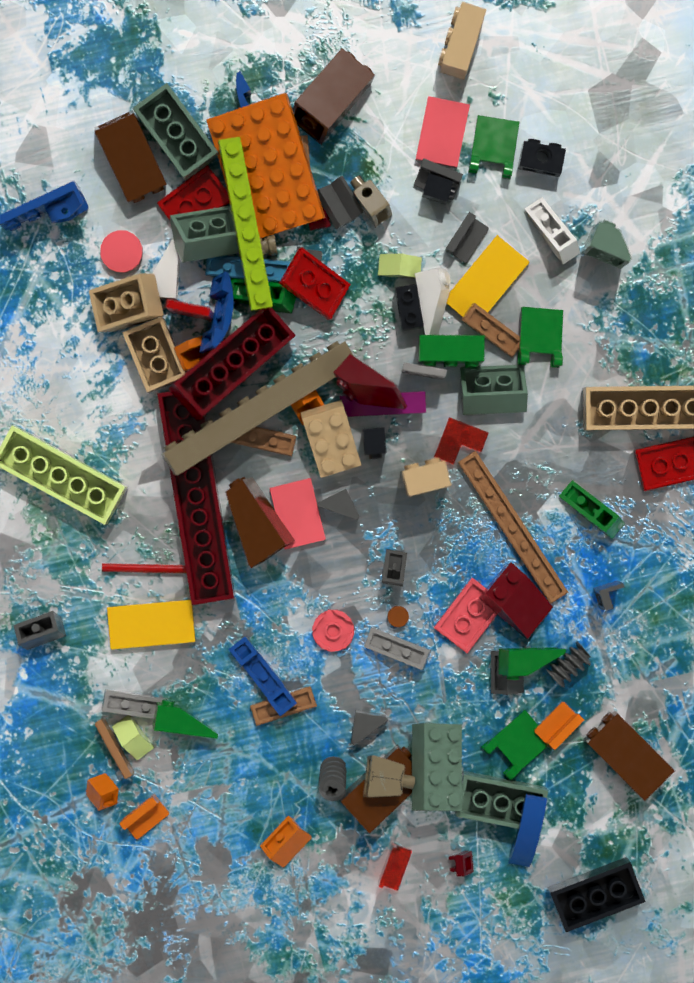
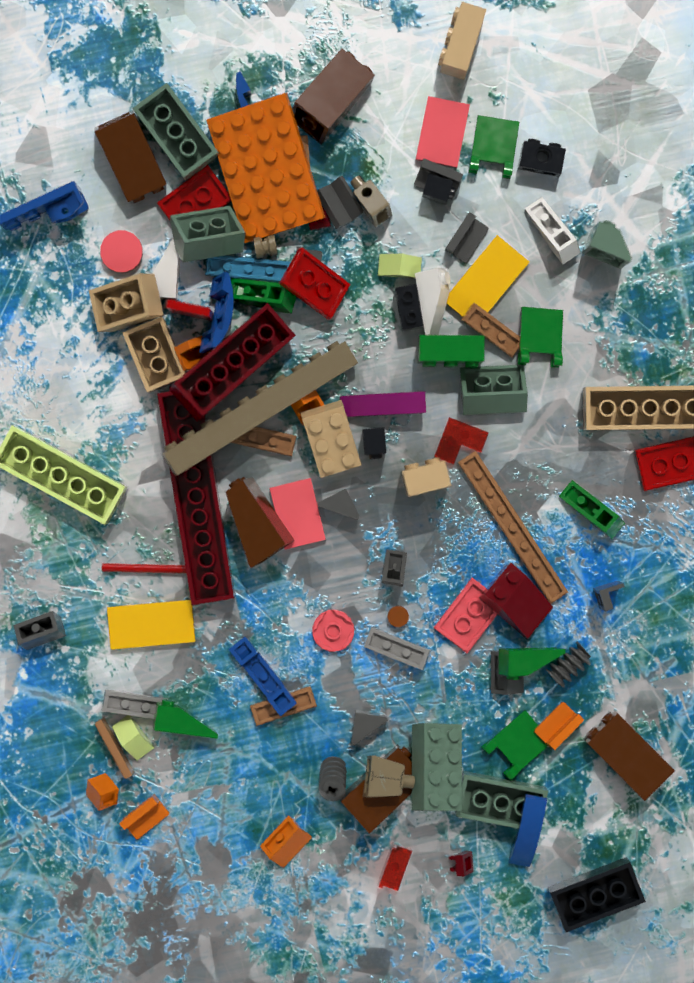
(245, 223): lime plate -> none
(367, 385): dark red slope -> none
(424, 371): light grey tile -> none

